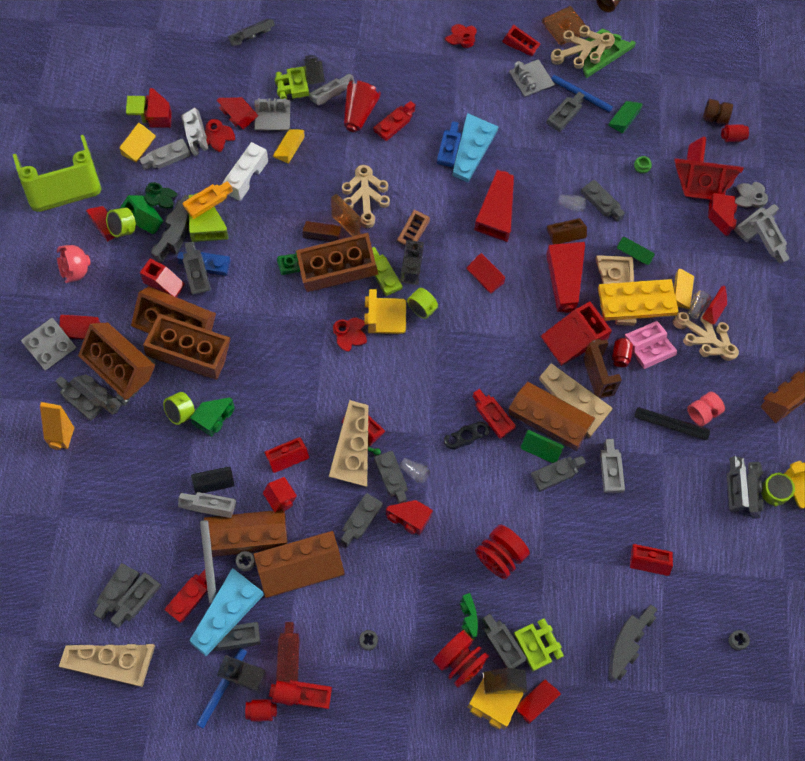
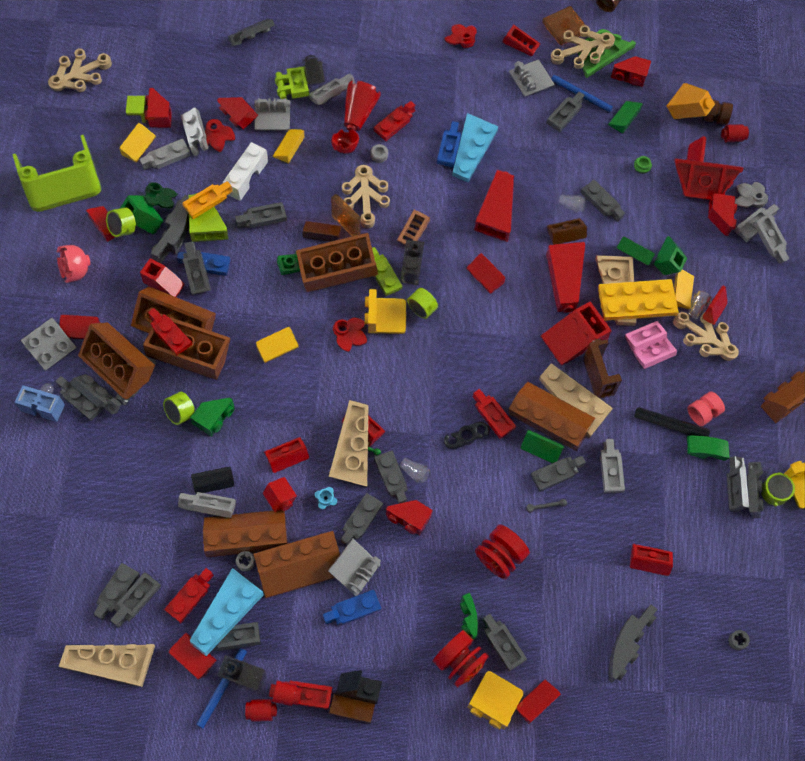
(41, 401): none -> medium blue piece
(56, 426): light orange slope -> none
(61, 81): none -> tan plant
(169, 332): none -> red hinge
(192, 658): none -> red slope
(206, 542): light grey bar -> none
(262, 216): none -> dark grey hinge
(276, 344): none -> yellow slope
(288, 654): clear red hinge -> none
(327, 492): none -> medium azure plate
(345, 141): none -> red hair
(351, 709): none -> reddish brown slope
(353, 608): none -> blue hinge
(354, 567): none -> light grey hinge
(359, 688): none -> black slope
(375, 640): dark grey bush -> none
(379, 153): none -> light grey tile
(505, 681): clear smoke slope -> none
(530, 507): none -> dark grey hinge
(533, 647): lime plate -> none
(622, 352): red brick -> none
(631, 70): none -> red slope
(670, 258): none -> green slope
(690, 102): none -> light orange slope
(708, 446): none -> green slope

